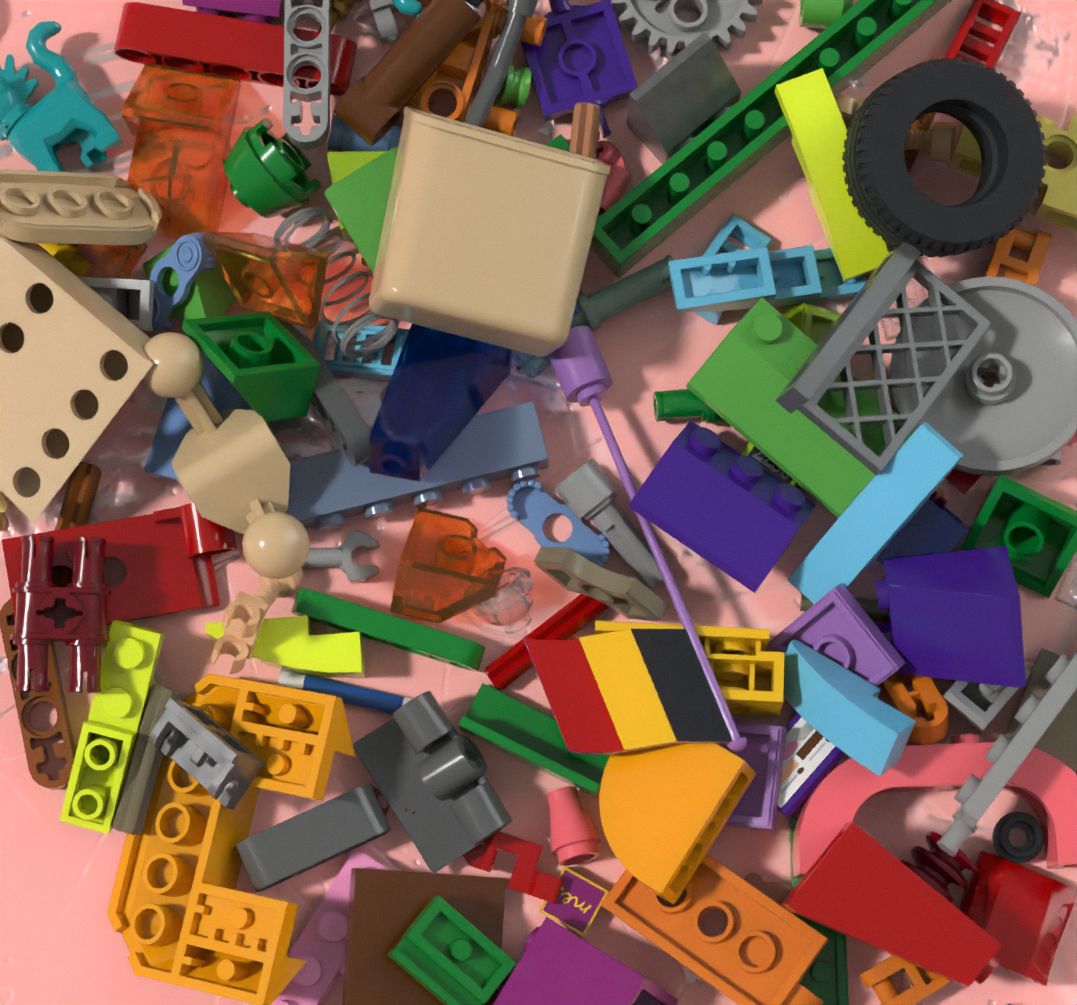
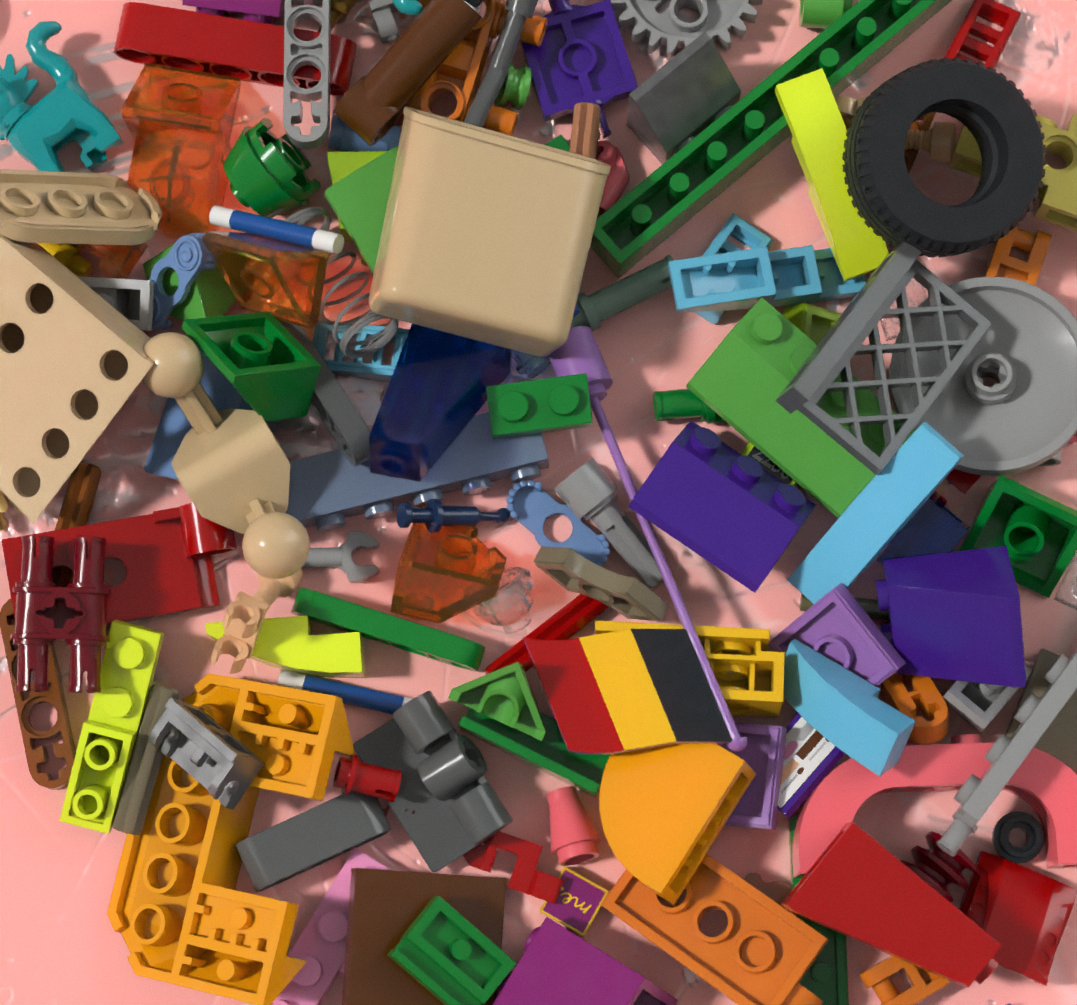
(276, 229): none -> blue bar
(366, 778): none -> red pin
(437, 515): none -> dark blue piece
(504, 697): none -> bright green slope
(539, 406): none -> green plate

